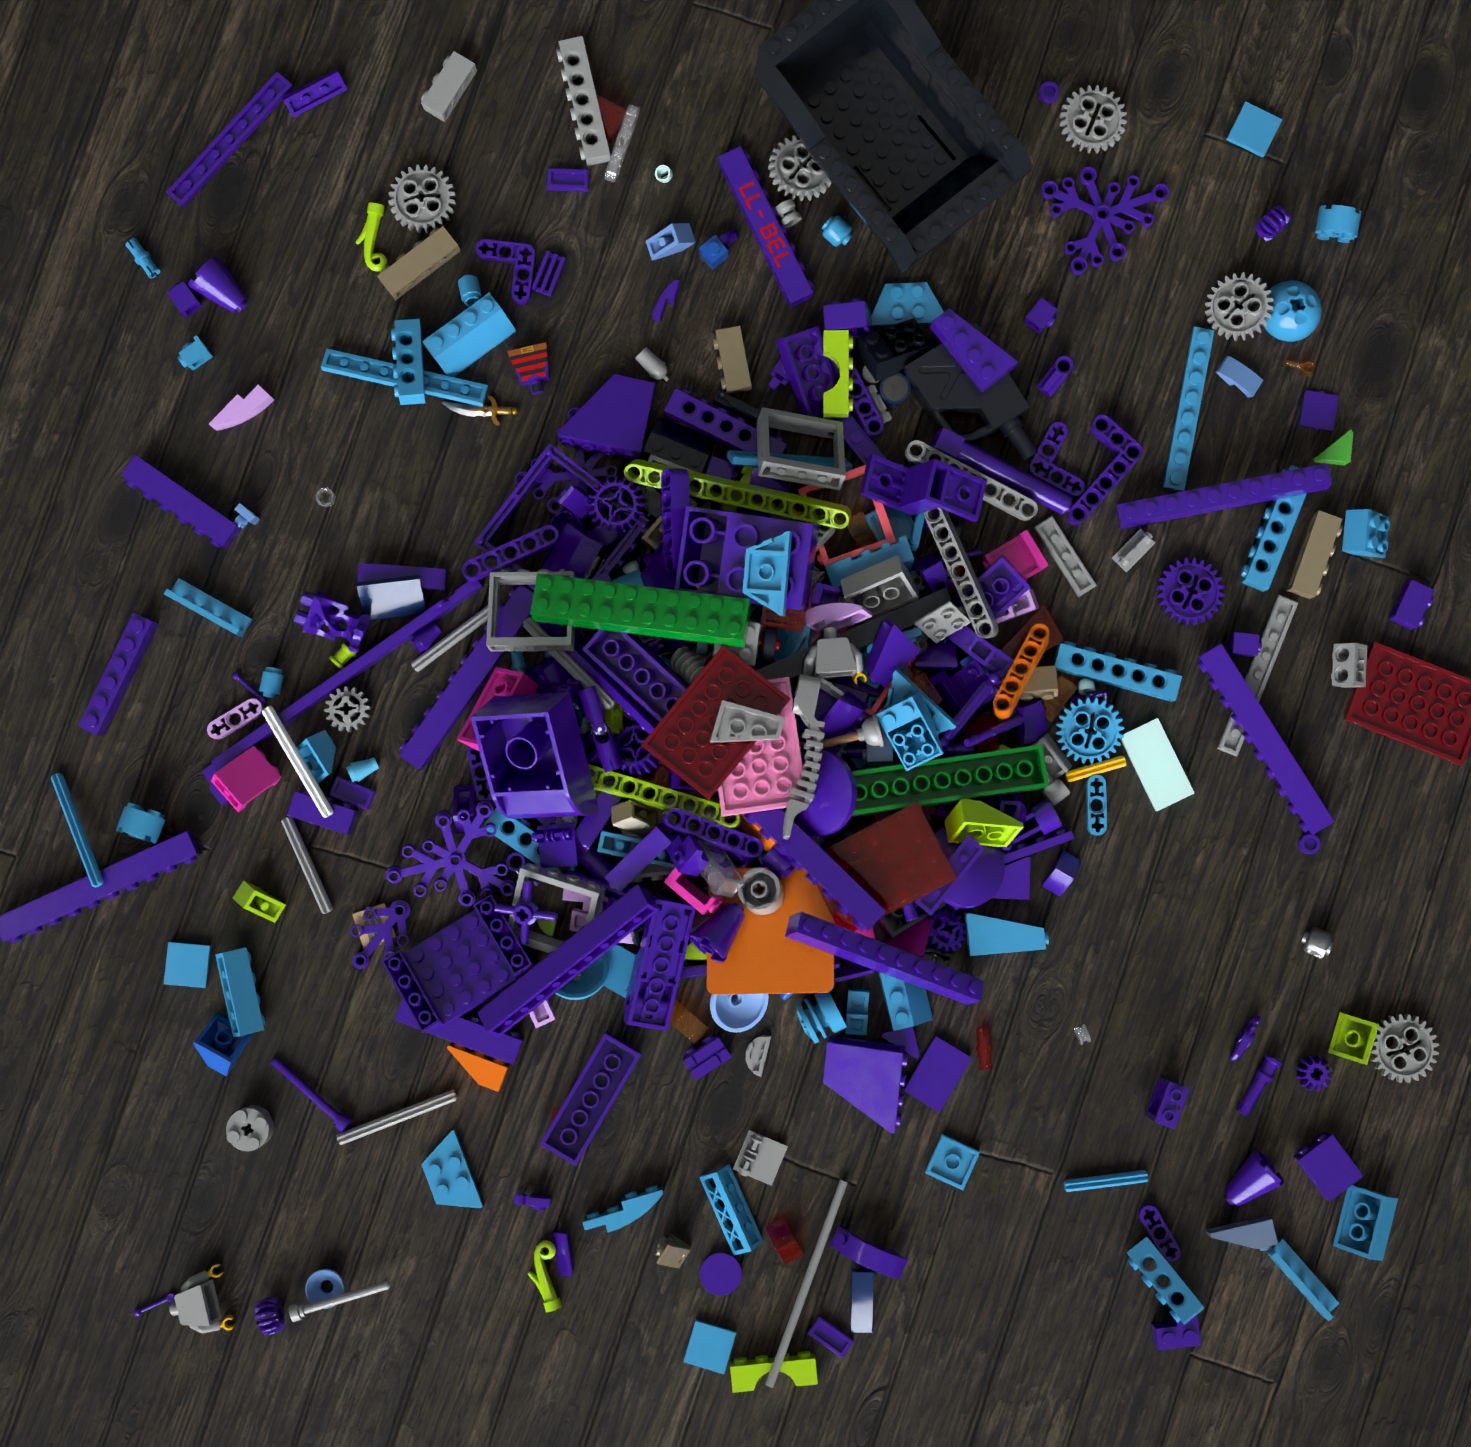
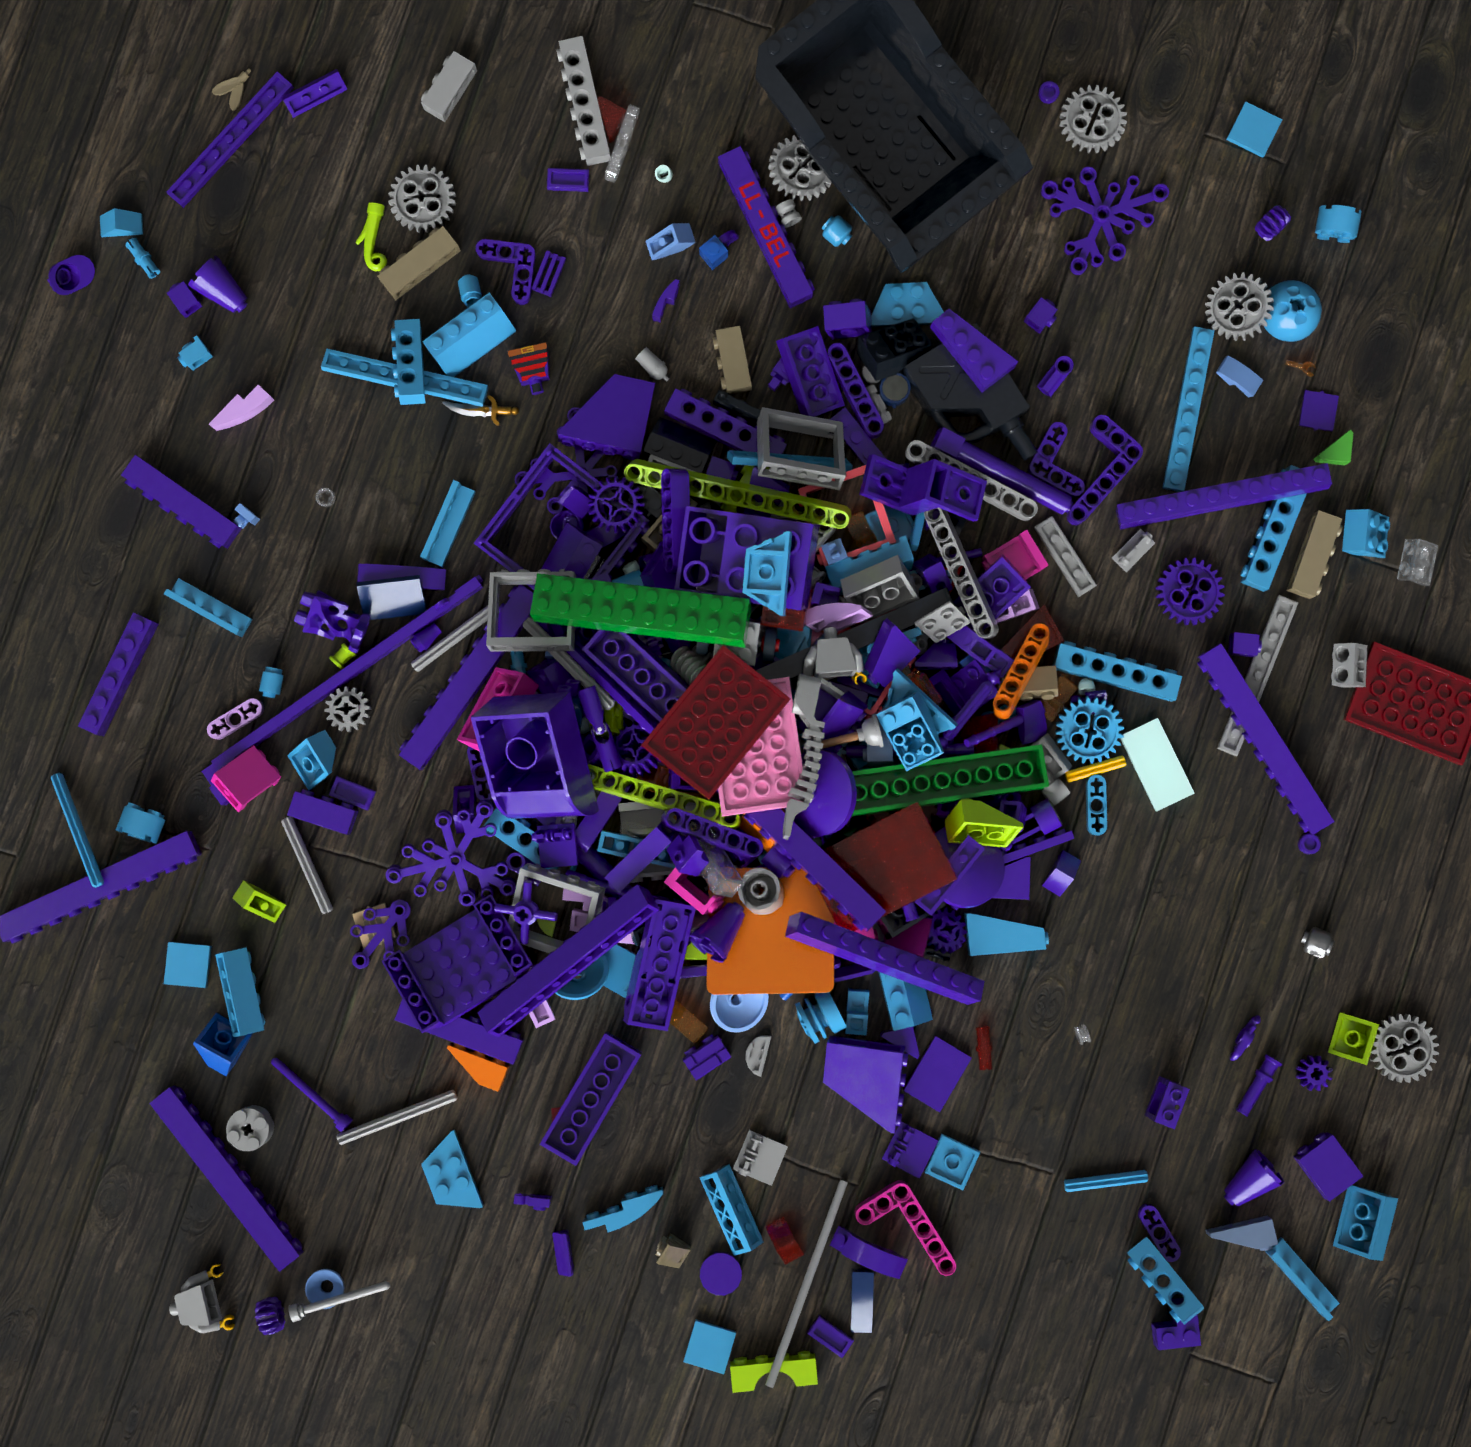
(71, 274): none -> dark purple piece
(121, 223): none -> dark azure slope
(170, 1297): dark purple hinge -> none
(227, 1177): none -> dark purple brick
(235, 85): none -> dark tan piece
(236, 676): dark purple hinge -> none
(297, 761): white axle -> none
(361, 769): medium azure cone -> none
(447, 524): none -> dark azure fence
(516, 544): dark purple beam -> none
(542, 1280): lime plant -> none
(634, 817): dark tan brick -> none
(743, 723): light grey wing -> none
(834, 551): none -> medium blue tile
(836, 347): lime arch -> none
(910, 1150): none -> dark purple hinge
(913, 1219): none -> dark pink beam
(1412, 604): dark purple brick -> none
(1417, 561): none -> clear bracket

